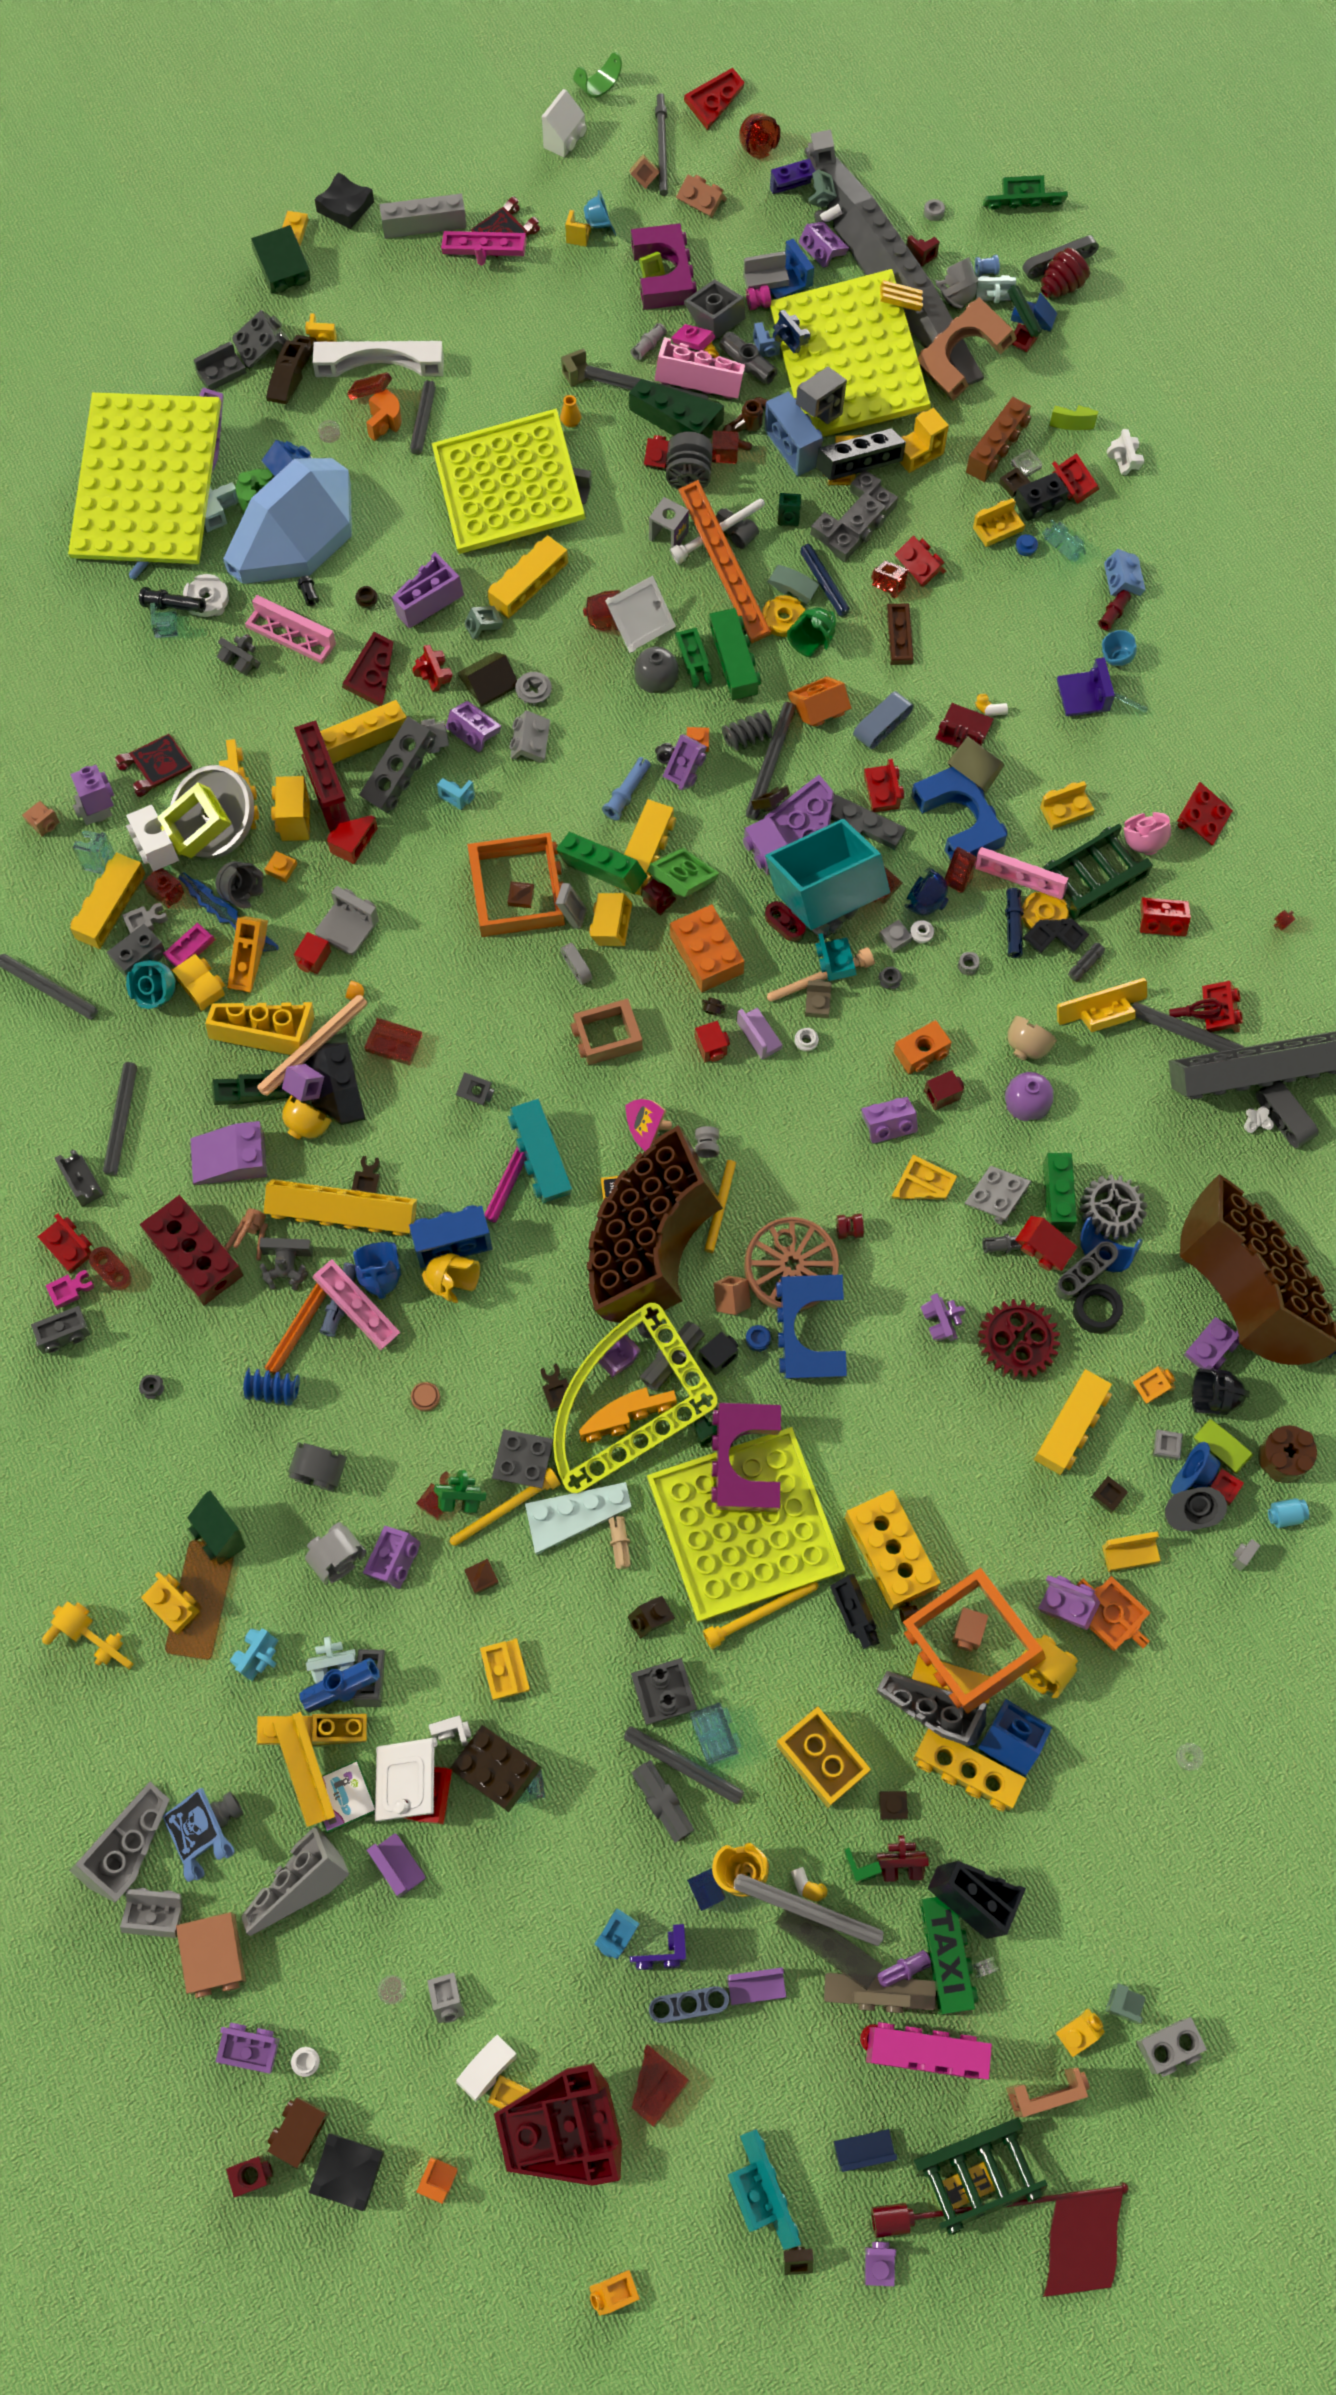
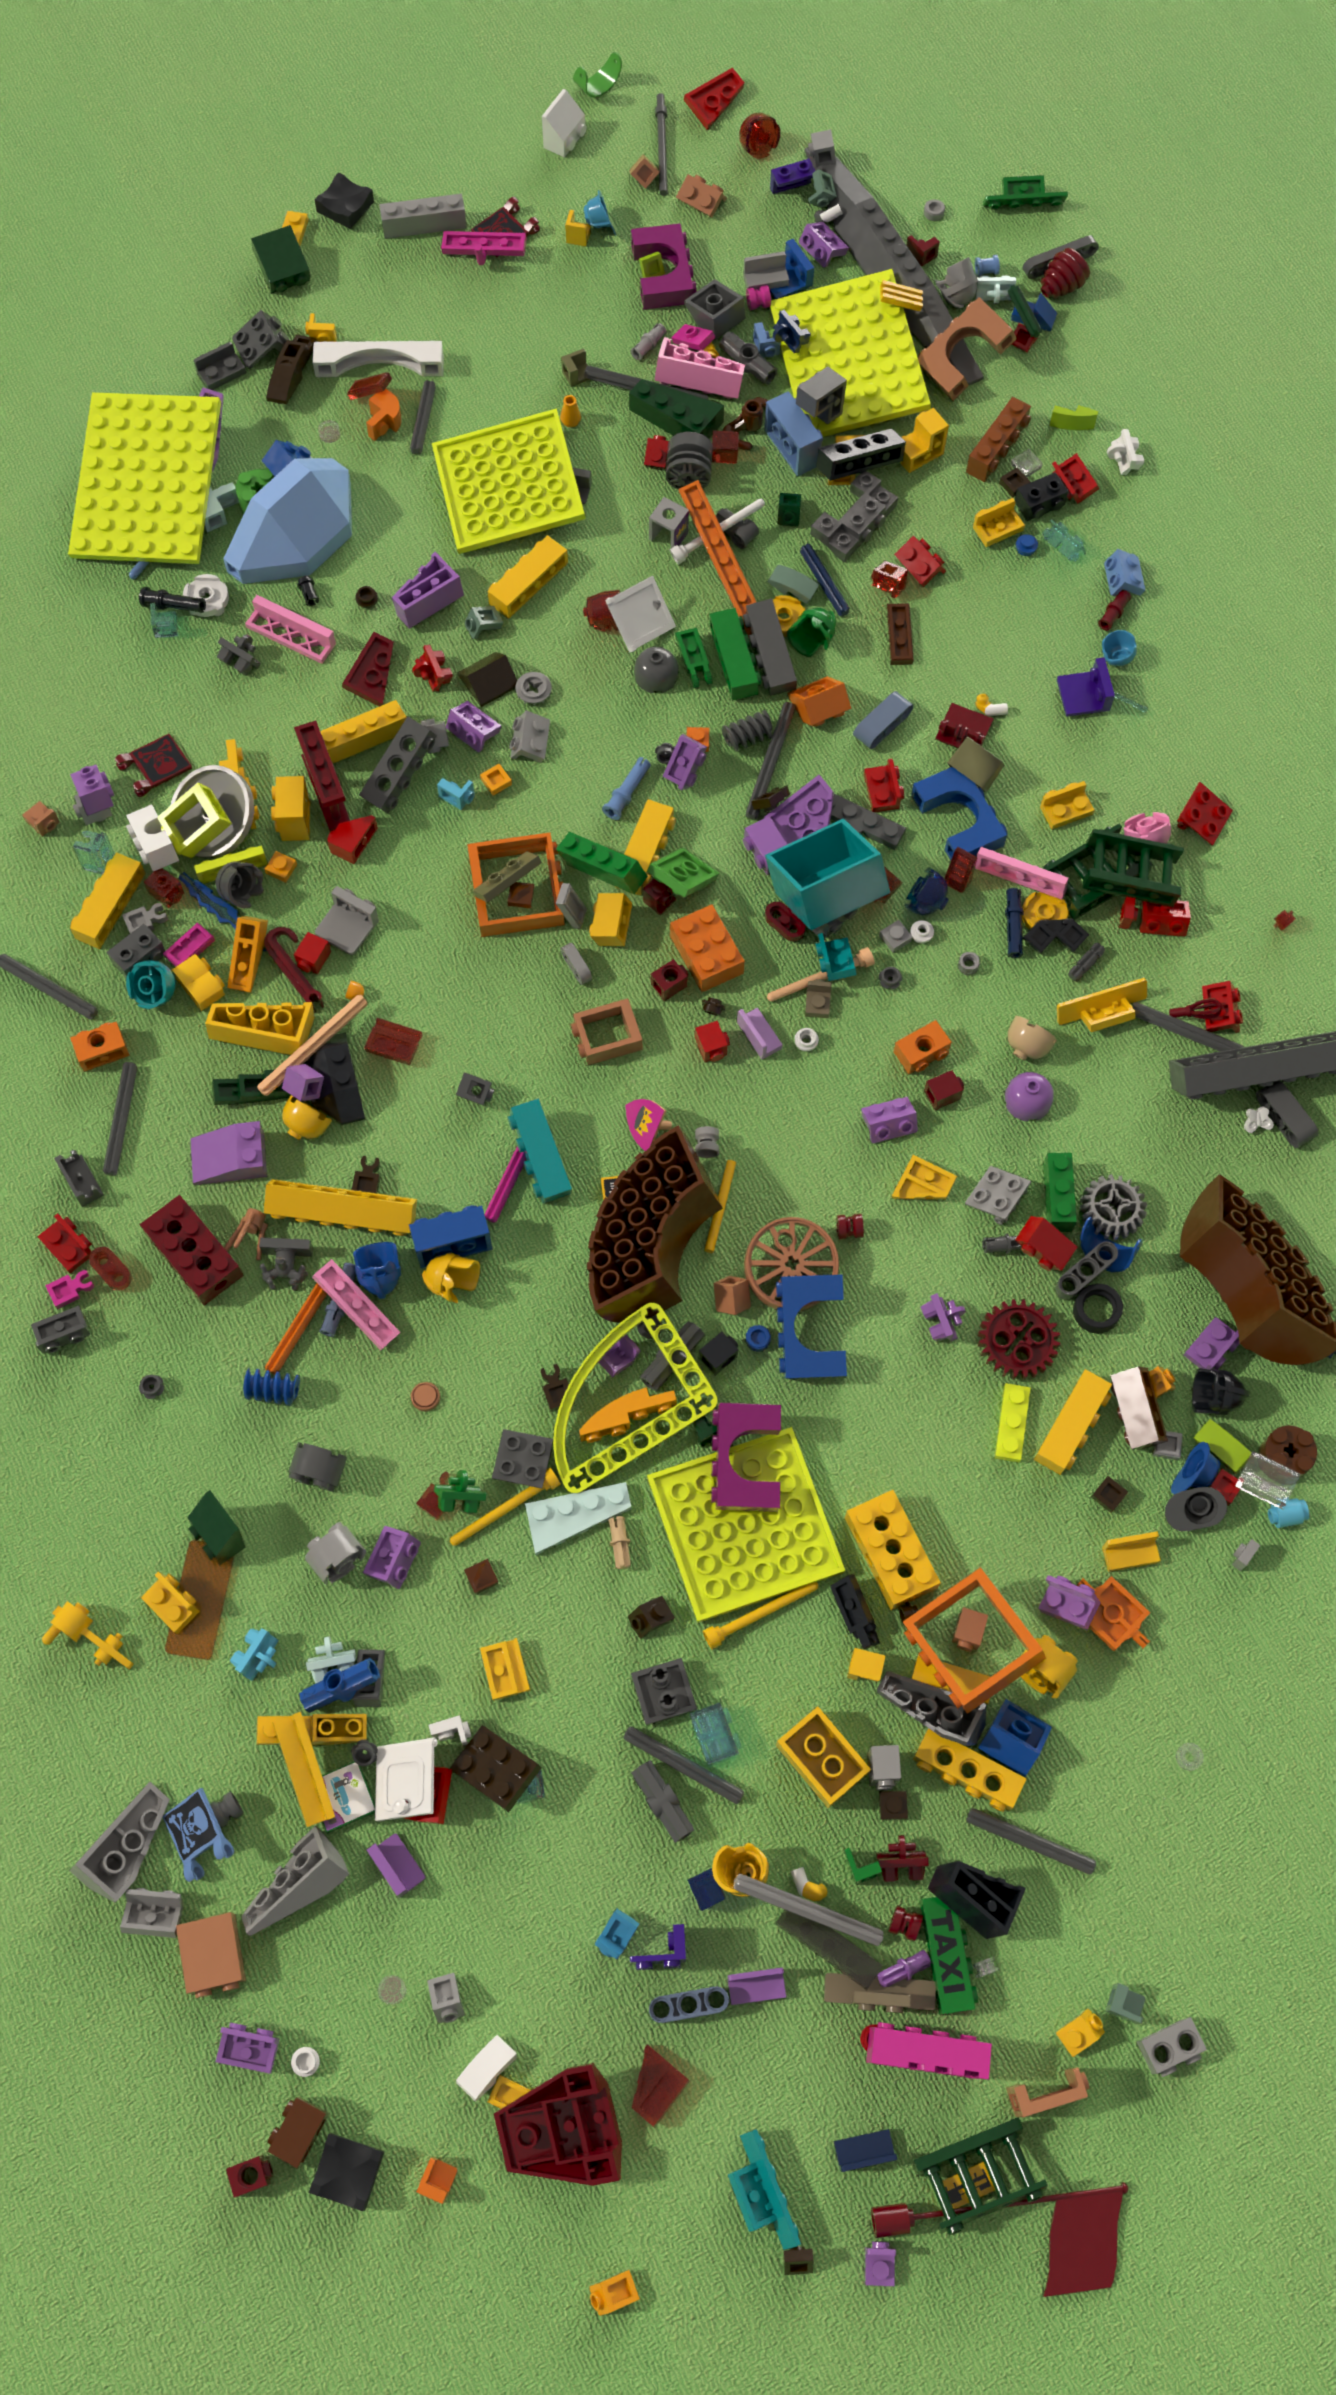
(112, 1049): none -> orange brick
(208, 869): none -> neon yellow plate
(288, 967): none -> dark red piece
(361, 1758): none -> dark grey plate
(496, 779): none -> light orange plate
(501, 880): none -> olive plate
(666, 988): none -> dark red brick
(770, 647): none -> dark grey brick
(866, 1665): none -> yellow panel
(884, 1766): none -> light grey brick
(899, 1920): none -> dark red wheel
(1012, 1422): none -> neon yellow plate
(1031, 1841): none -> dark grey axle
(1128, 886): none -> dark green fence
(1128, 913): none -> red plate
(1138, 1408): none -> brick
(1268, 1480): none -> clear panel

